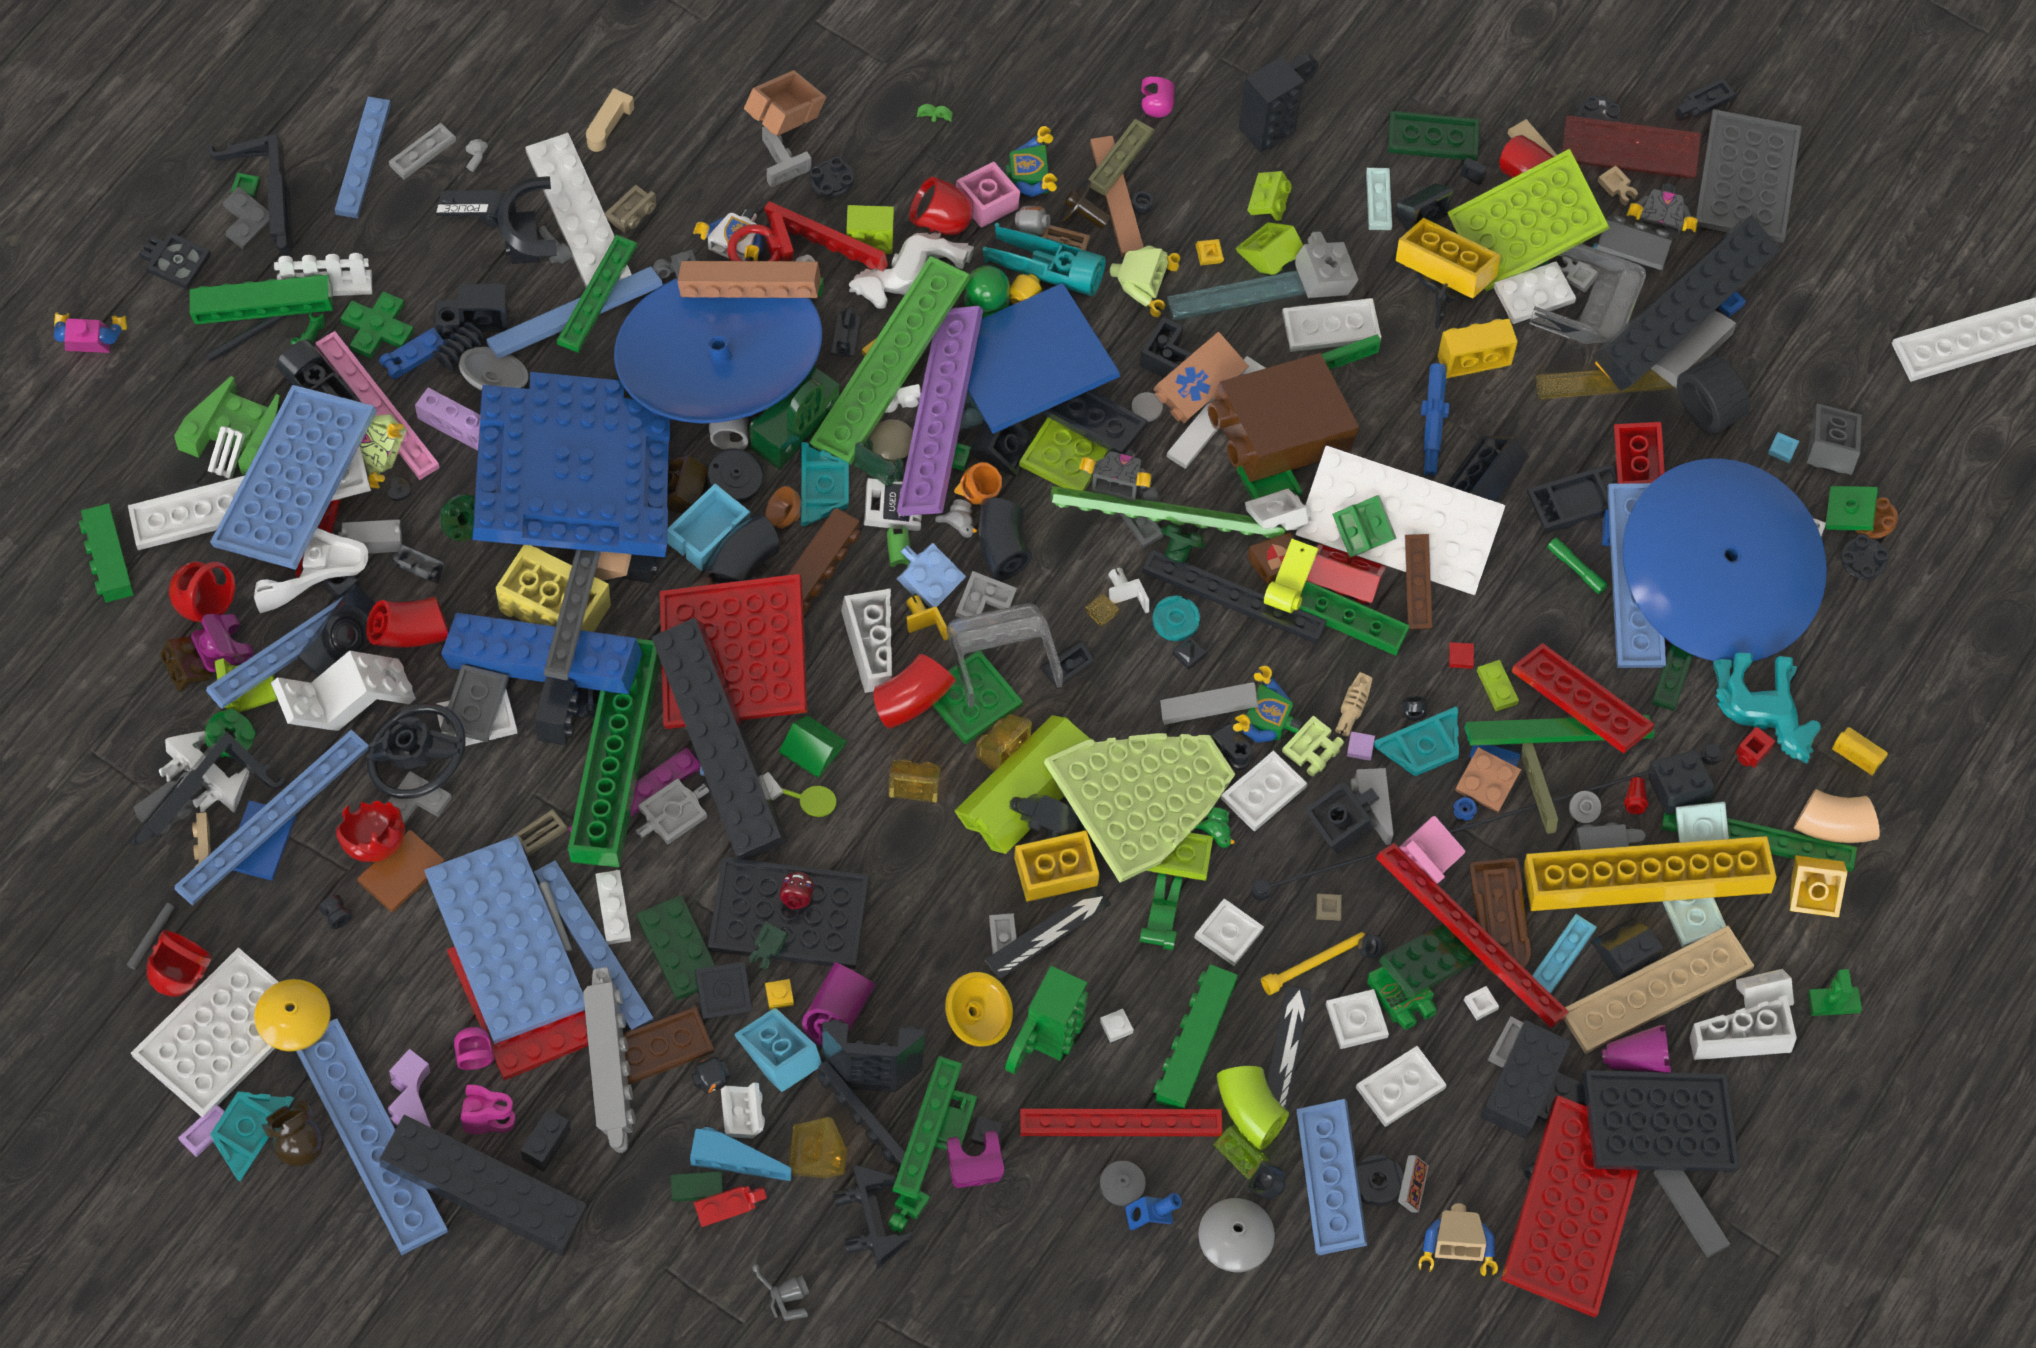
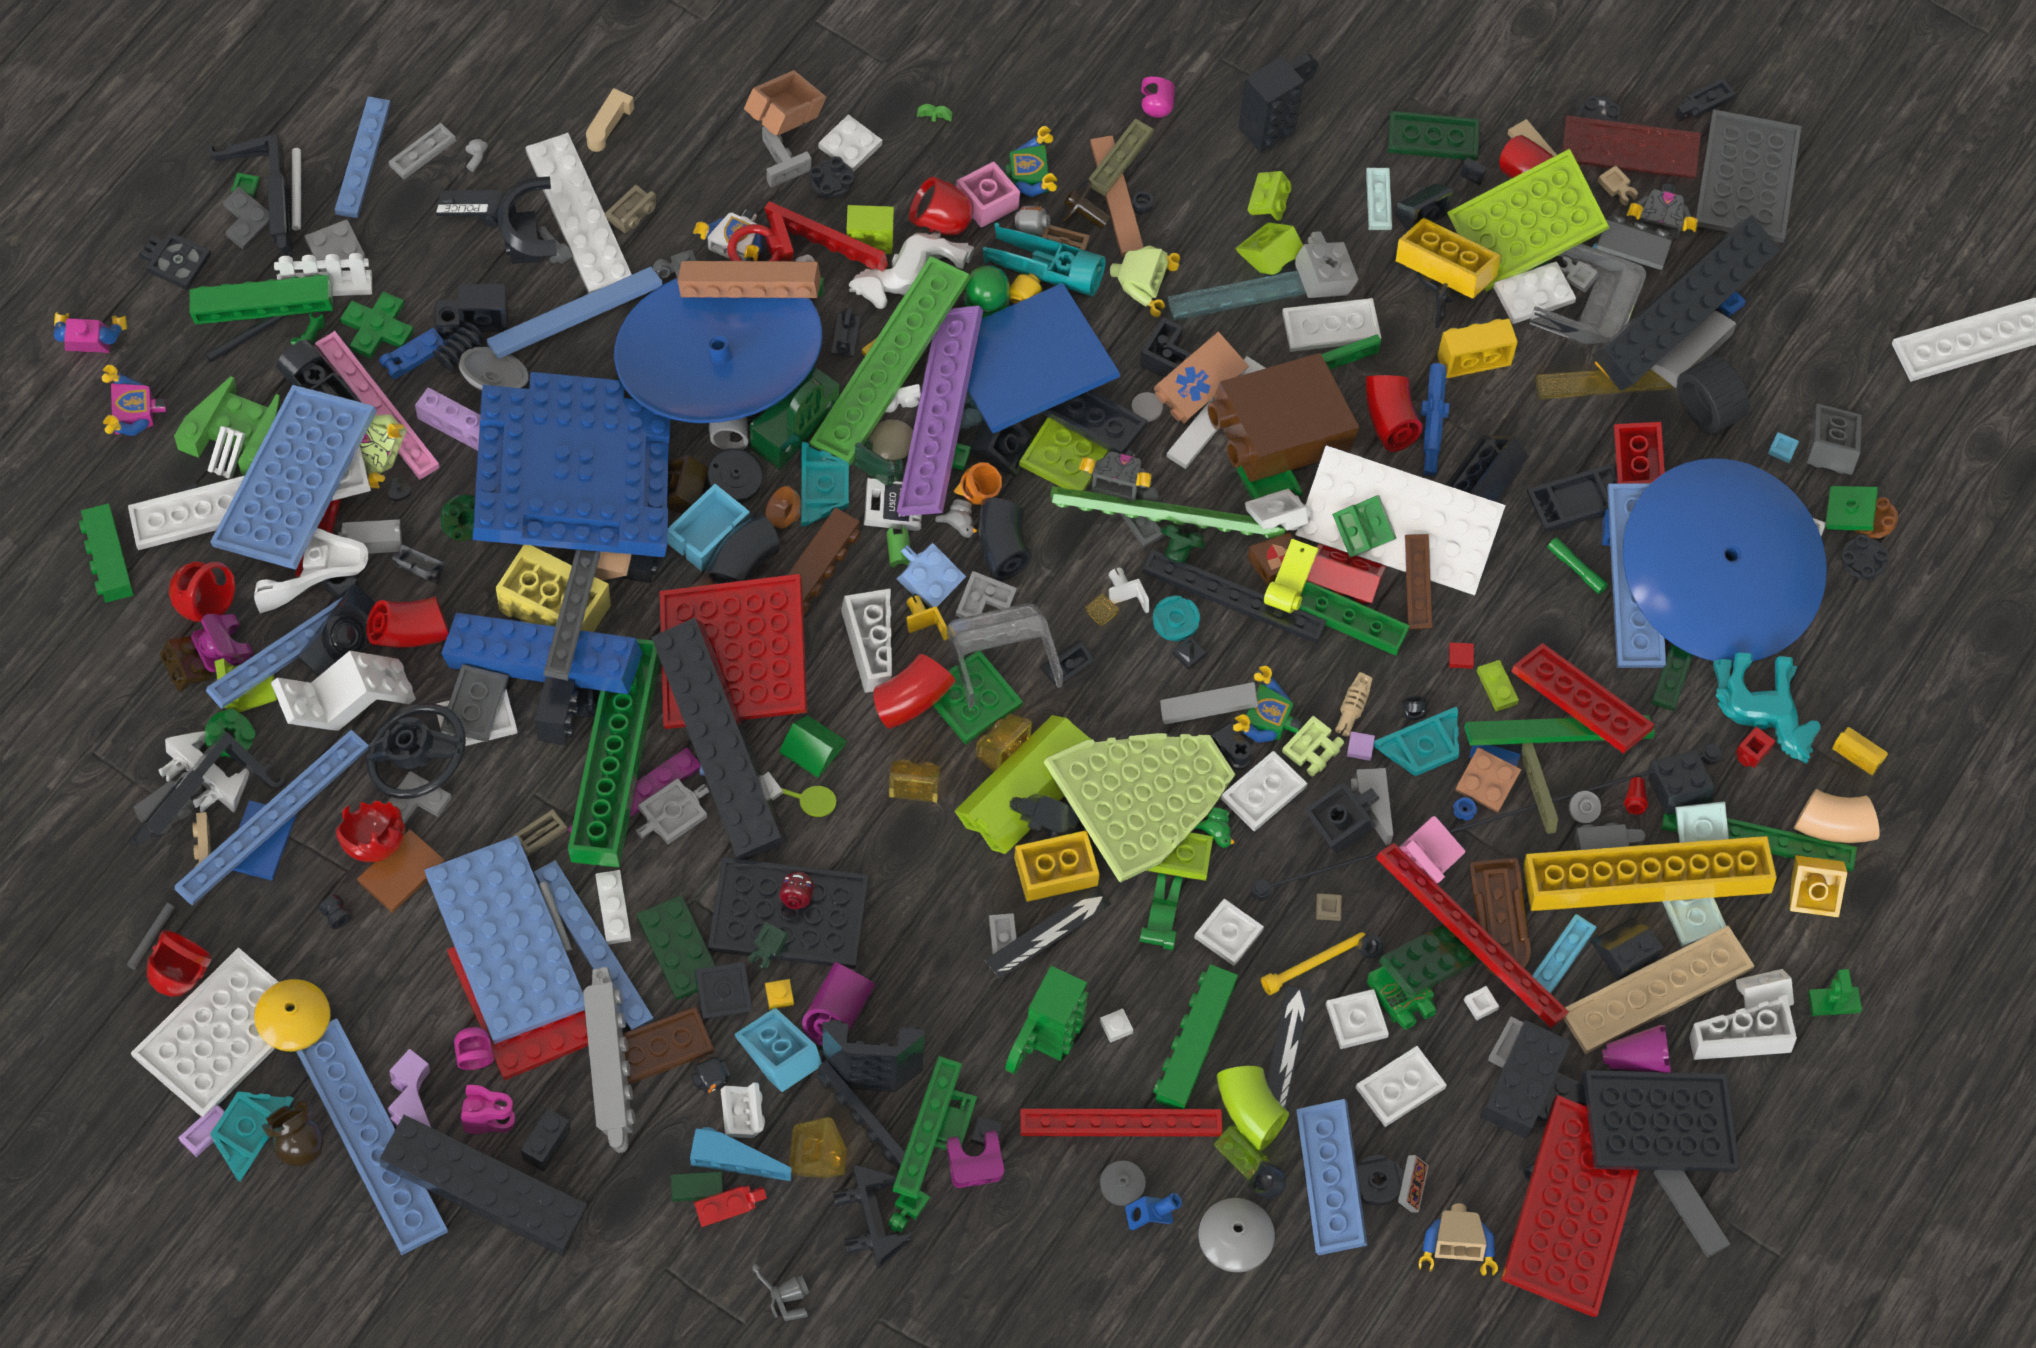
(130, 404): none -> torso
(296, 189): none -> white piece
(334, 239): none -> light grey plate
(596, 293): green tile -> none
(850, 142): none -> white plate
(989, 1006): yellow dish -> none
(1209, 252): yellow tile -> none
(1392, 411): none -> red brick

